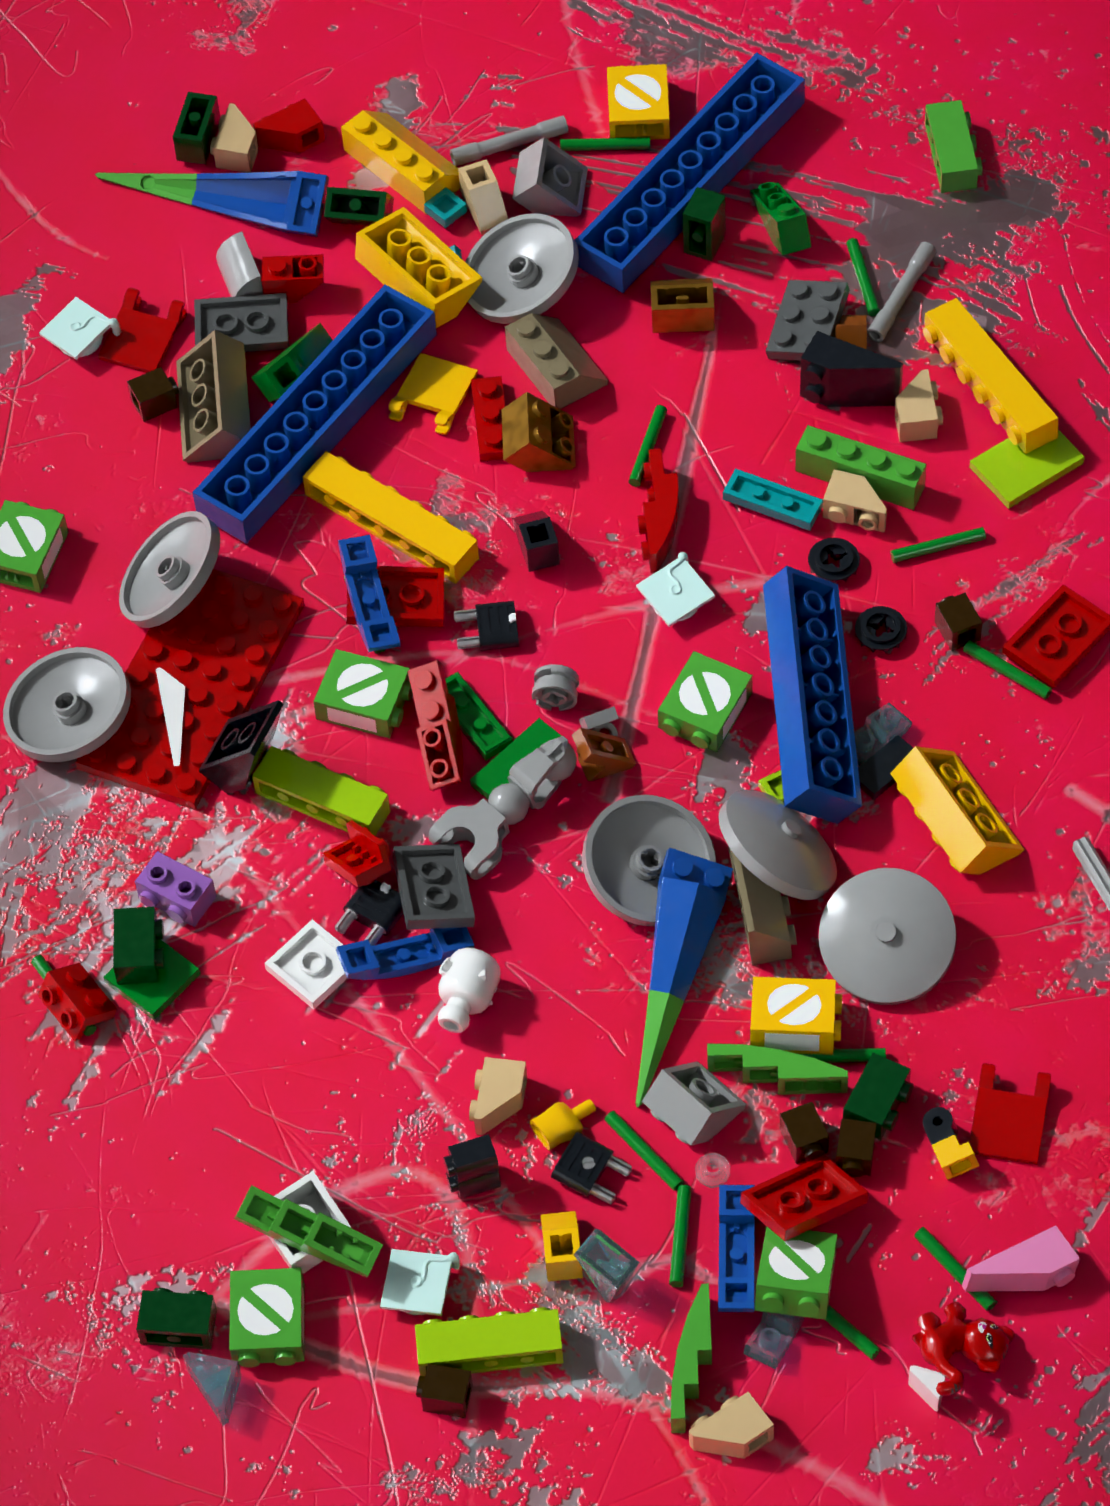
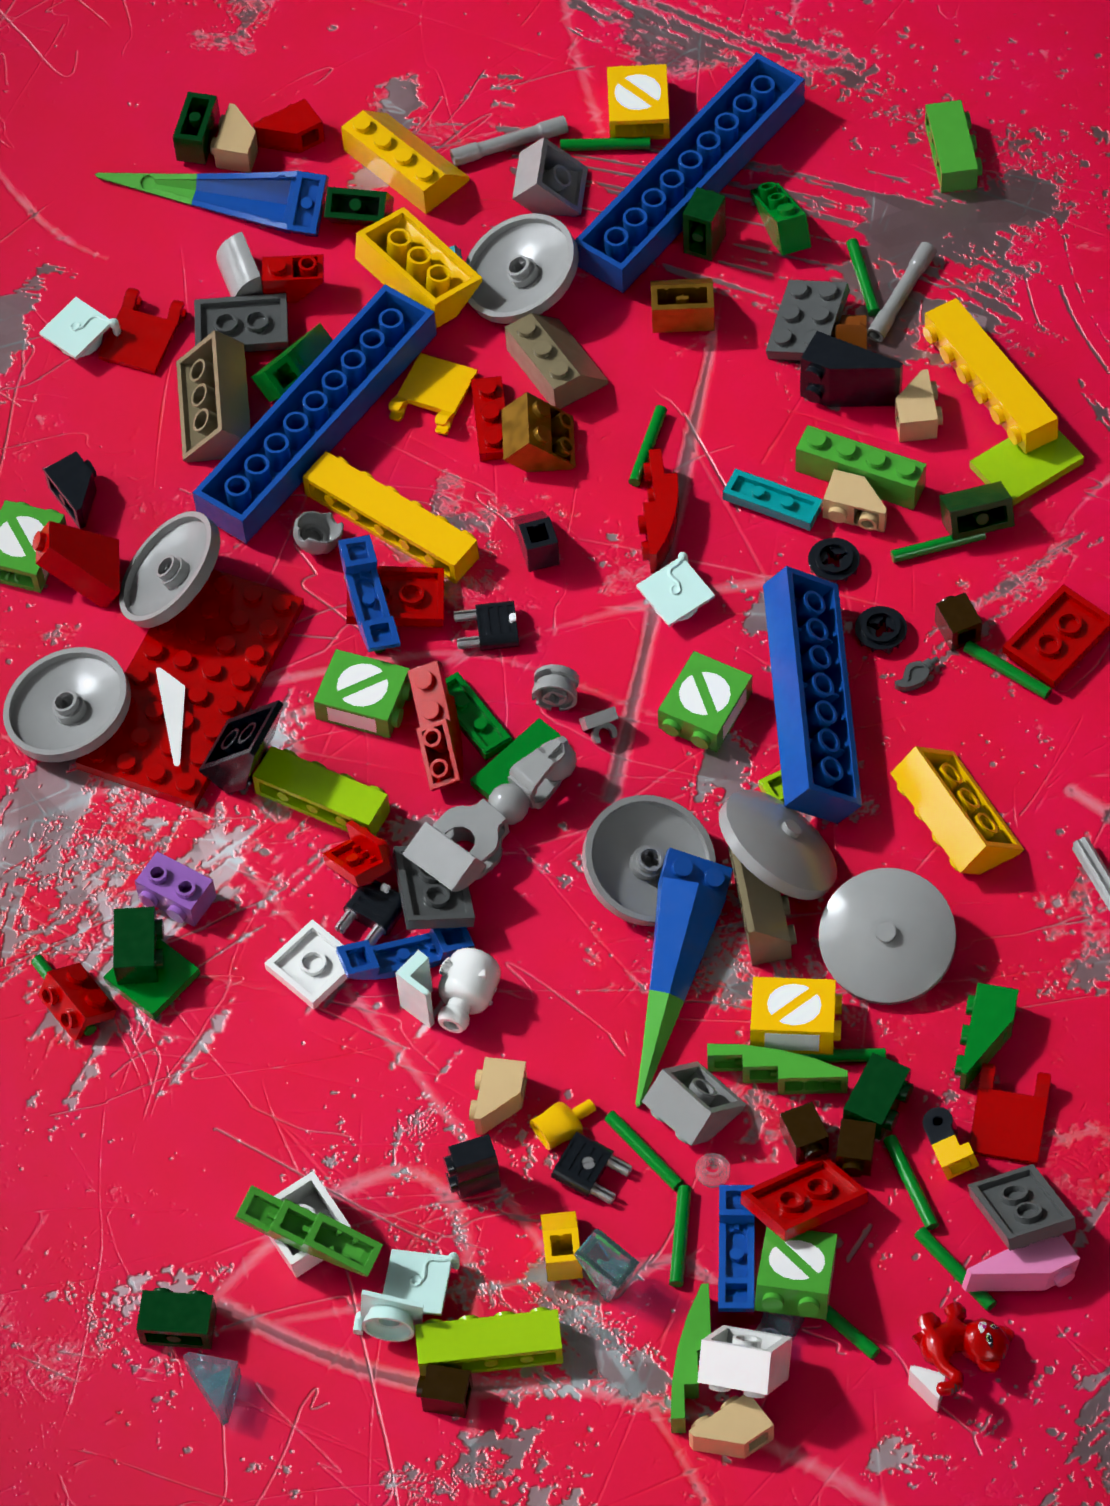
(73, 486): none -> black slope
(80, 560): none -> red slope
(153, 394): dark brown brick -> none
(267, 1316): bright green brick -> none
(317, 532): none -> light grey hair
(387, 1317): none -> light aqua hat
(415, 988): none -> panel
(443, 858): none -> light grey brick
(445, 207): teal plate -> none
(482, 195): tan slope -> none
(602, 753): dark orange slope -> none
(744, 1361): none -> white brick
(876, 771): black tile -> none
(879, 730): clear light blue slope -> none
(911, 1182): none -> green bar
(916, 674): none -> dark grey piece
(977, 510): none -> dark green brick
(990, 1027): none -> green slope
(1022, 1207): none -> dark grey plate

